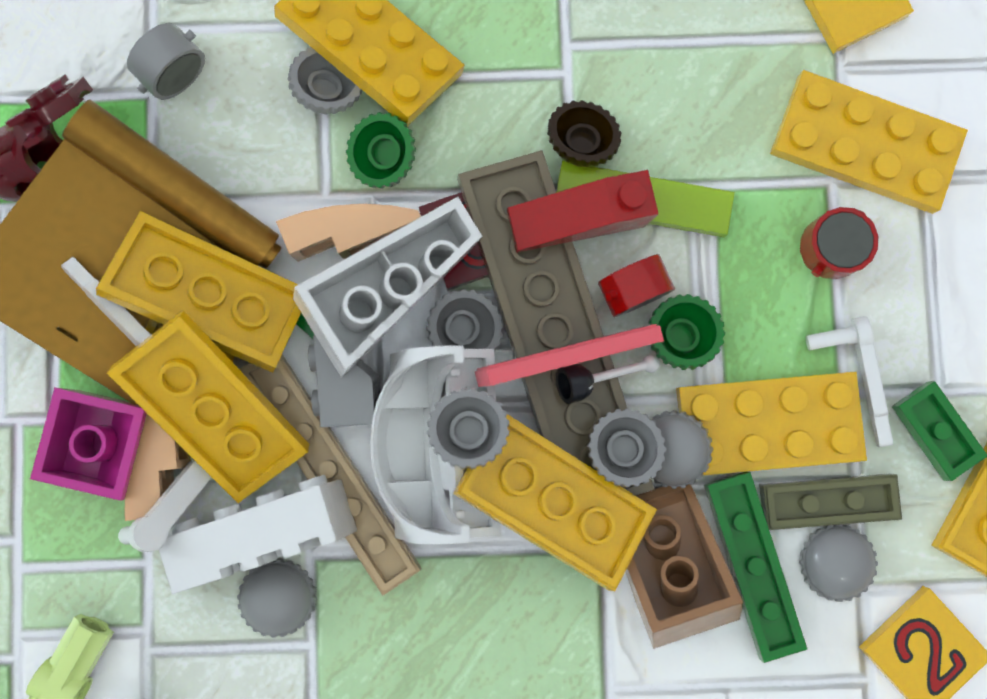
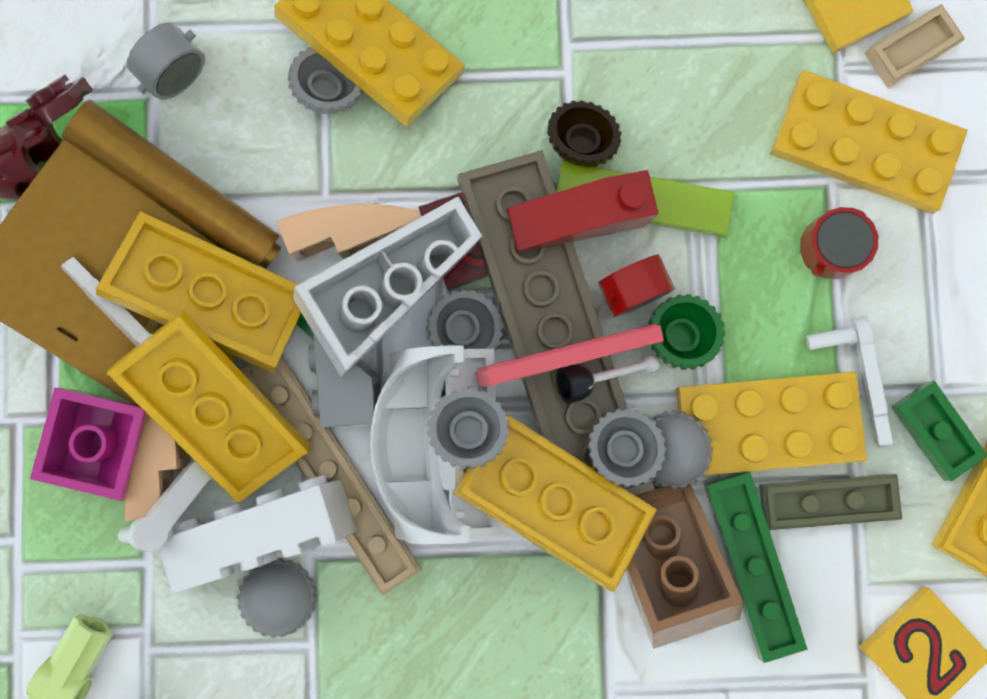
(381, 150): green hat -> none
(838, 562): light grey hat -> none
(914, 45): none -> tan tile

